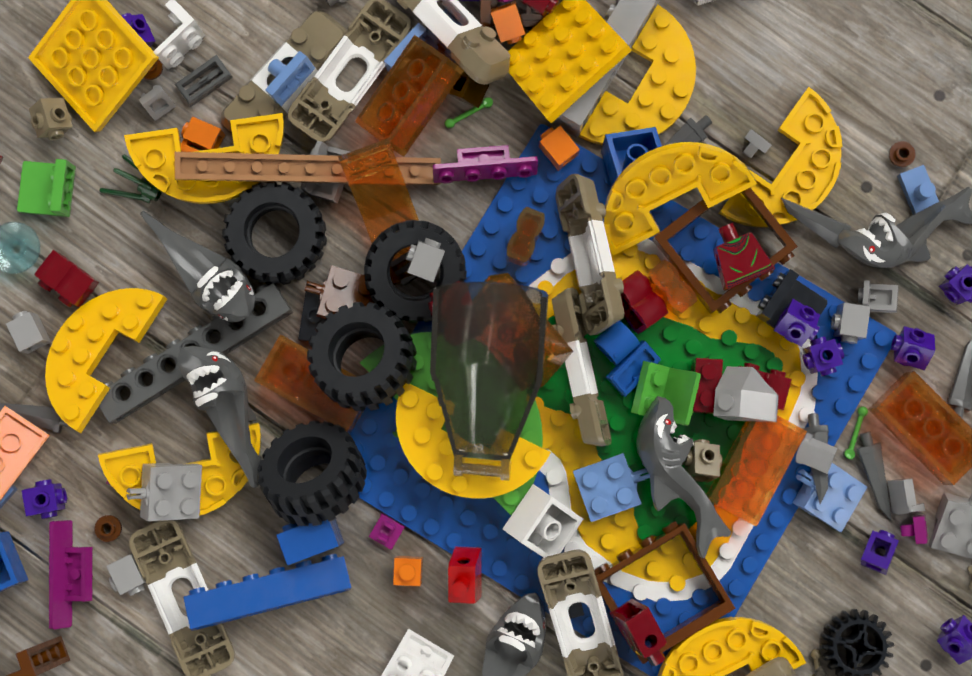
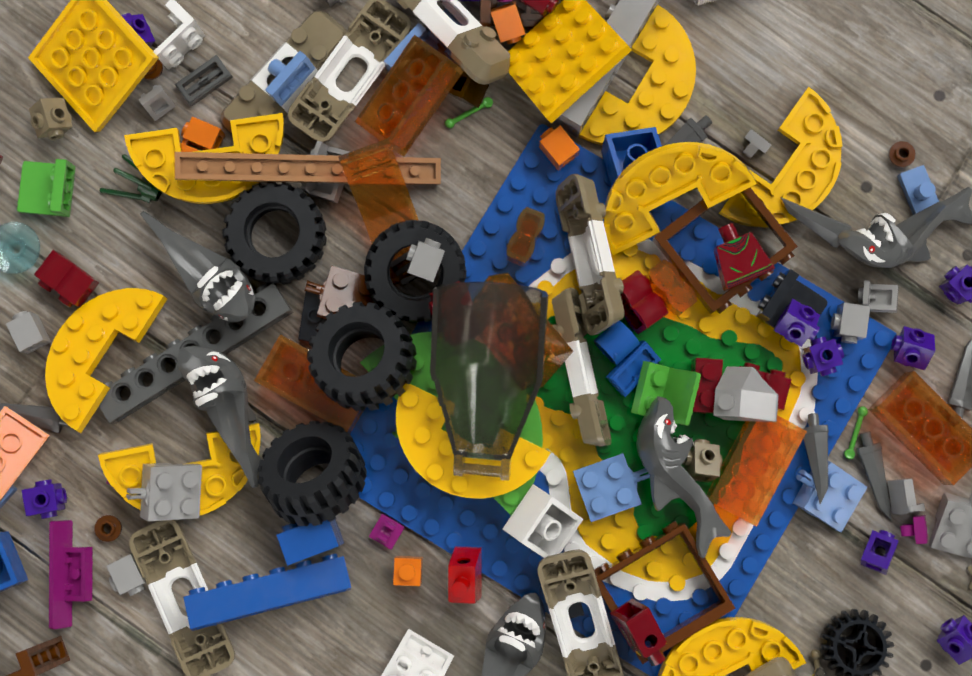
(484, 164): magenta bracket -> none
(815, 453): light grey tile -> none

